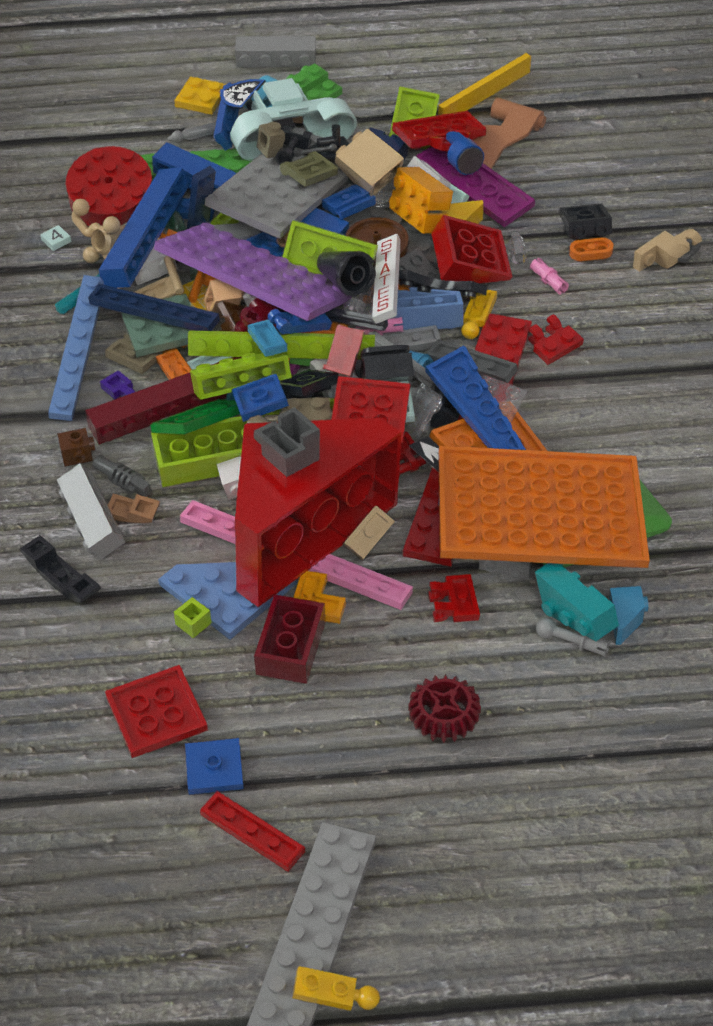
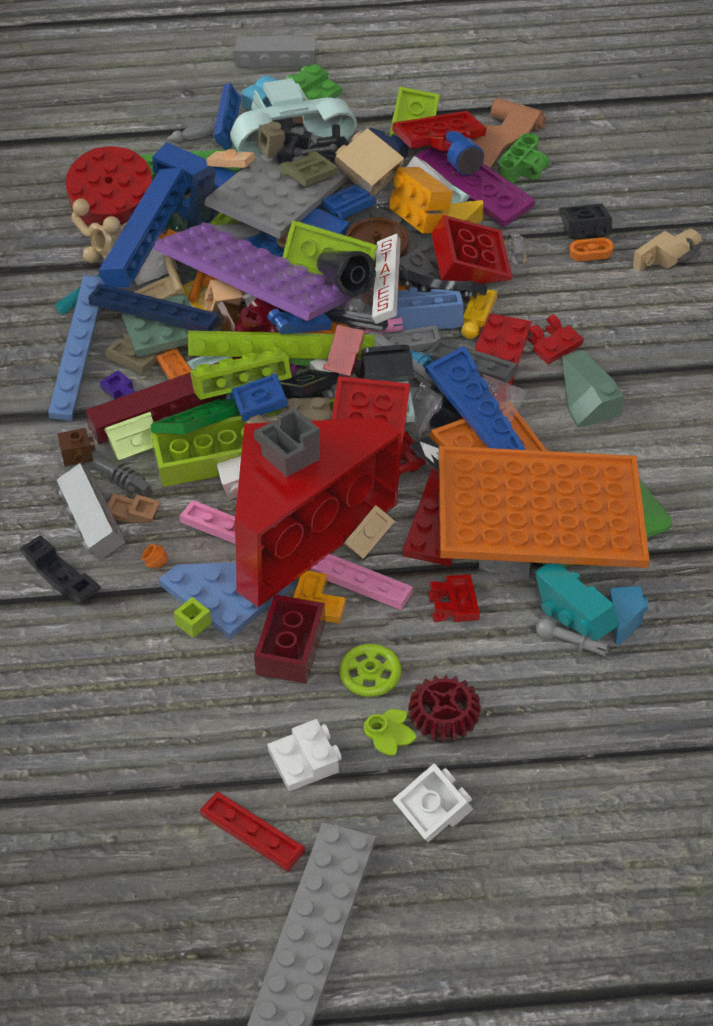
(55, 238): light aqua tile -> none
(131, 436): none -> yellowish green plate
(154, 556): none -> orange plate
(156, 711): red plate -> none
(199, 95): yellow plate -> none
(214, 766): blue plate -> none
(230, 158): none -> light nougat plate
(240, 93): shield -> none
(267, 338): dark azure tile -> none
(305, 755): none -> white plate
(332, 990): yellow plate -> none
(382, 685): none -> lime plate
(392, 731): none -> lime plate
(433, 802): none -> white plate
(487, 86): yellow tile -> none
(523, 159): none -> bright green piece
(549, 276): bright pink pin -> none
(590, 390): none -> sand green wedge

